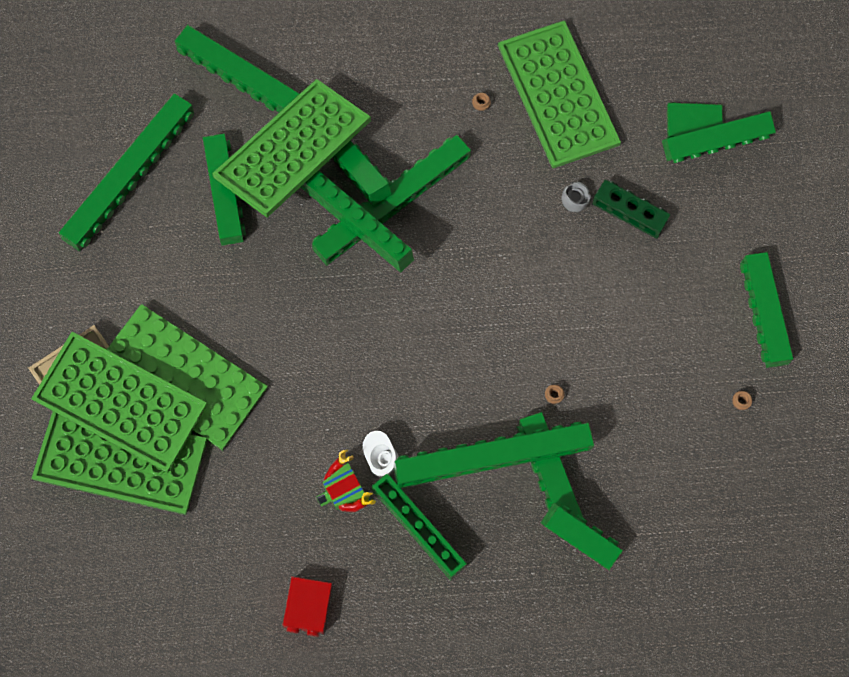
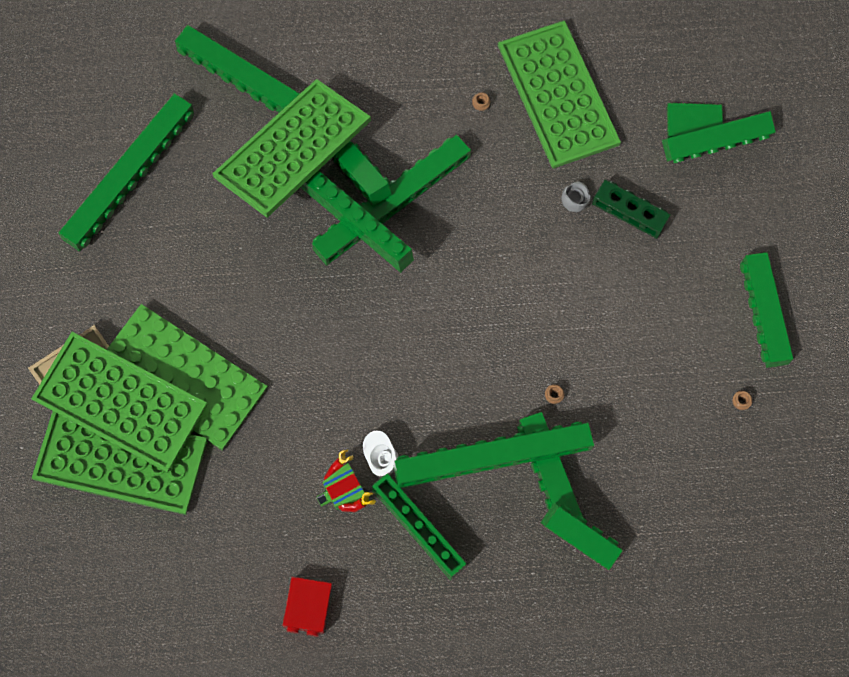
(224, 200): green brick -> none

